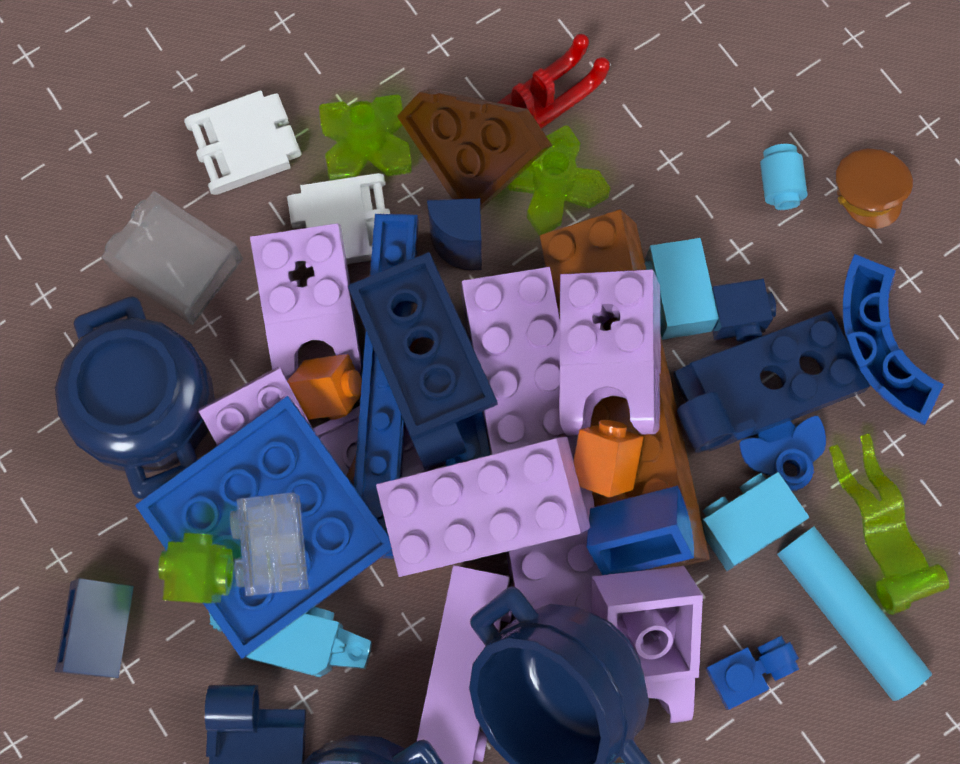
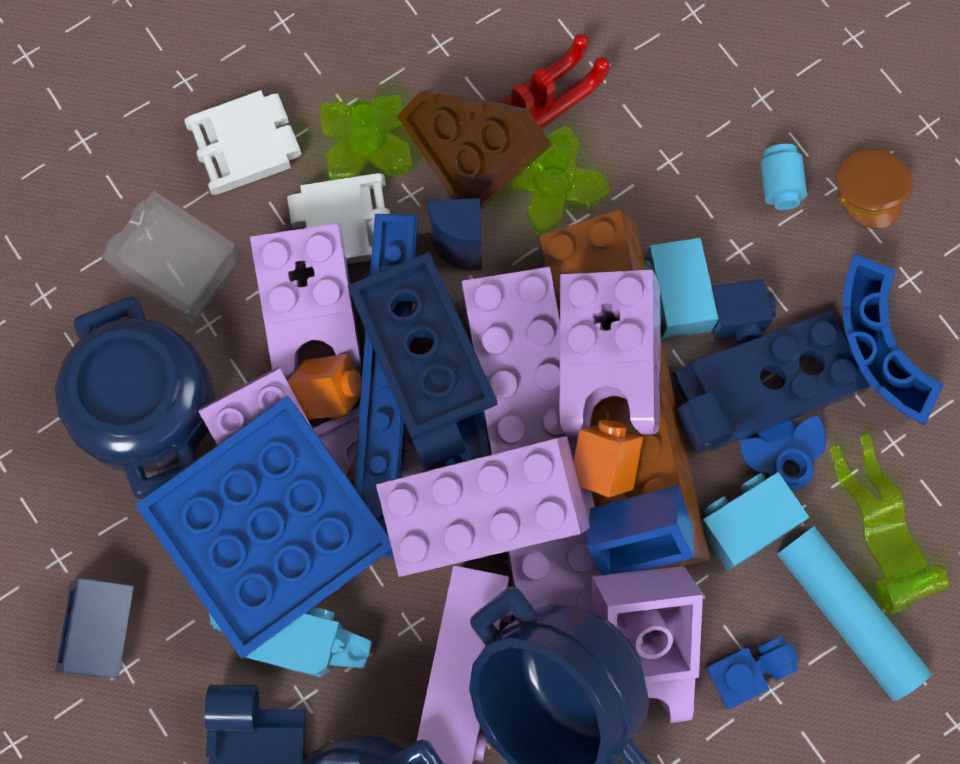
(196, 570): clear neon green brick -> none
(270, 544): clear brick -> none

